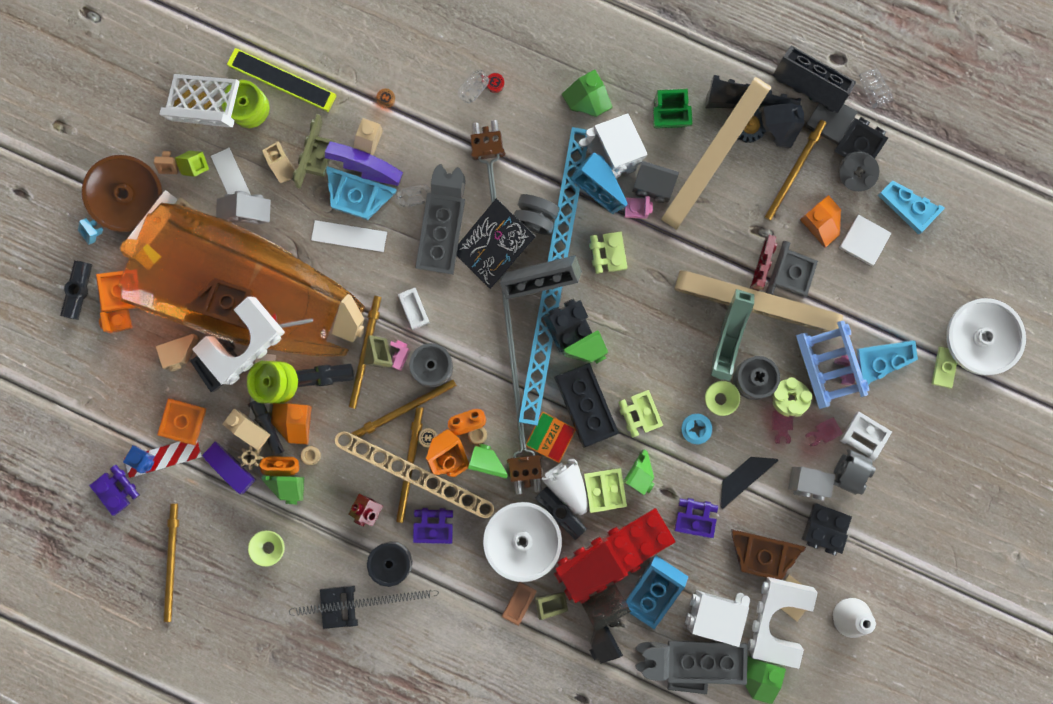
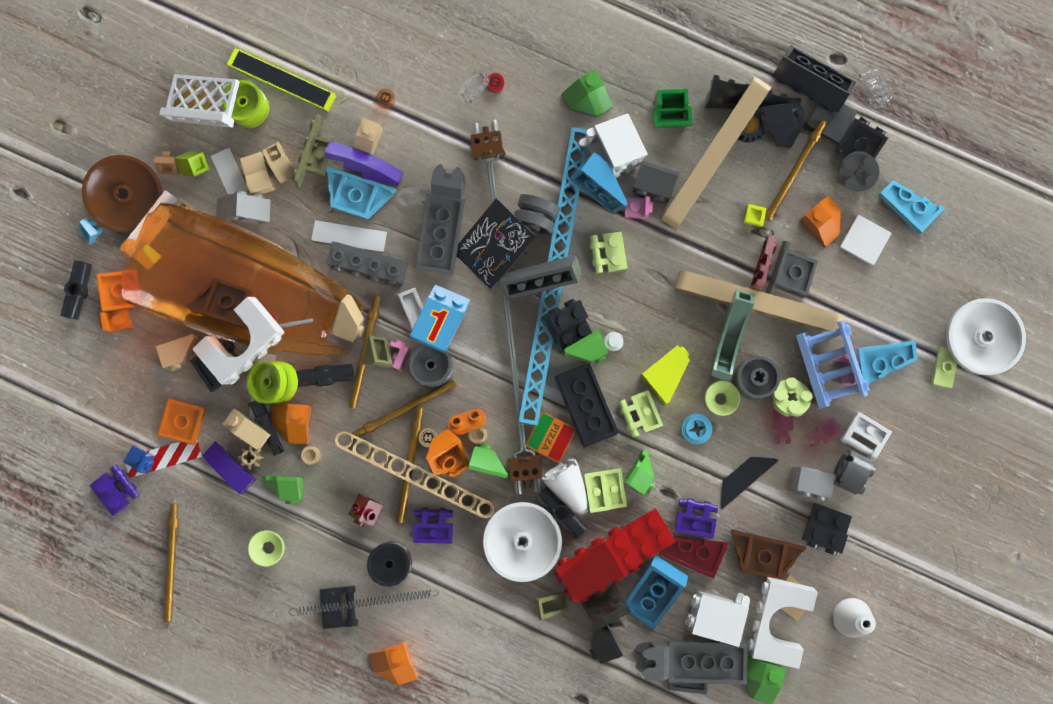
(256, 174): none -> tan brick
(279, 466): orange plate -> none
(367, 263): none -> dark grey brick
(394, 663): none -> orange slope
(440, 319): none -> dark azure slope
(519, 603): nougat tile -> none
(613, 341): none -> white plate
(666, 373): none -> neon yellow slope
(697, 554): none -> dark red wing
(754, 215): none -> neon yellow tile

